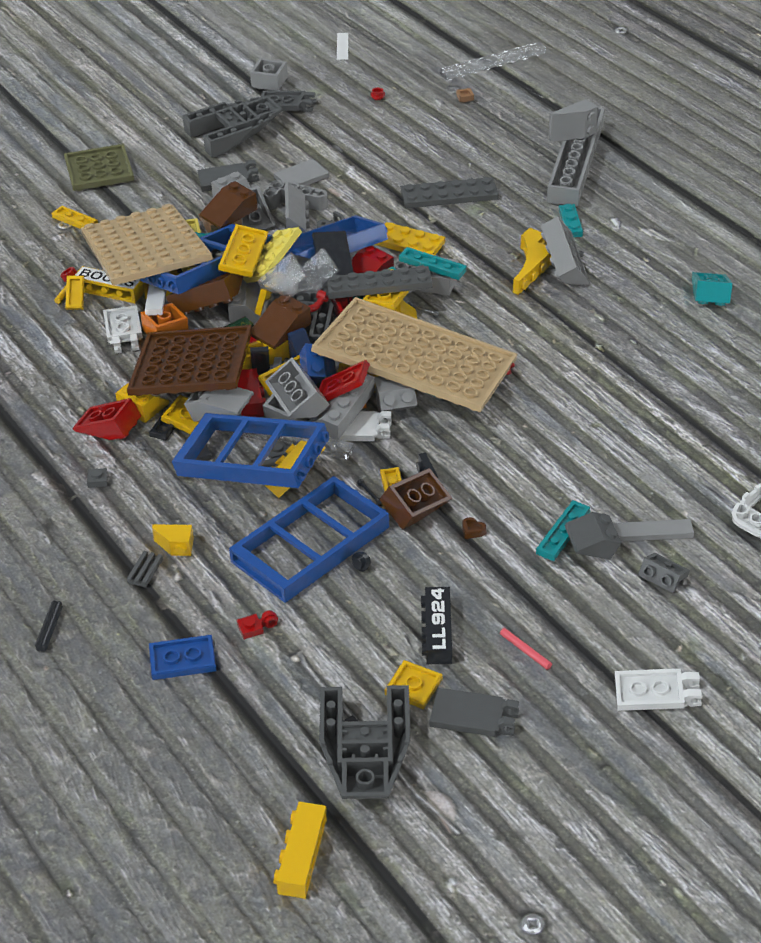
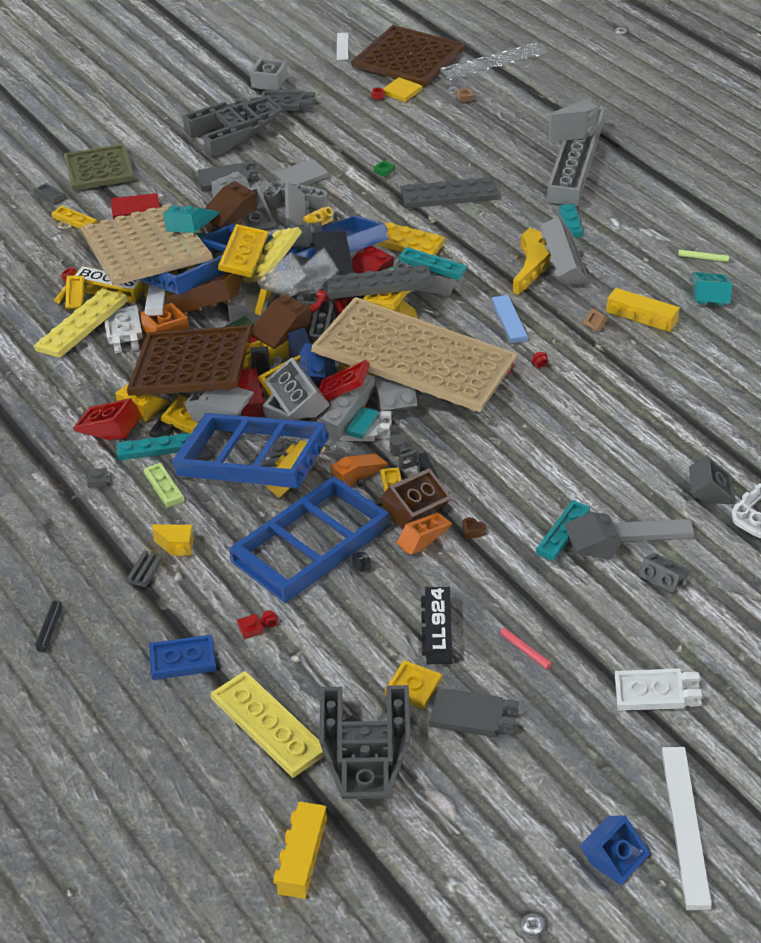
(50, 193): none -> dark grey tile
(80, 323): none -> light yellow plate
(139, 203): none -> red tile
(151, 446): none -> teal plate
(164, 485): none -> yellowish green tile
(187, 218): none -> teal slope
(268, 723): none -> light yellow plate
(305, 239): none -> dark grey brick
(321, 216): none -> yellow hips
(357, 467): none -> orange slope
(361, 422): none -> teal tile
(384, 168): none -> green plate
(400, 449): none -> dark grey leg
(402, 89): none -> yellow tile
(408, 55): none -> reddish brown plate
(422, 532): none -> orange slope
(509, 319): none -> light blue tile
(540, 359): none -> red plate
(595, 320): none -> medium nougat plate
(615, 848): none -> blue slope
(642, 309): none -> yellow brick
(686, 829): none -> white tile
(700, 255): none -> yellowish green bar
(711, 482): none -> dark grey slope

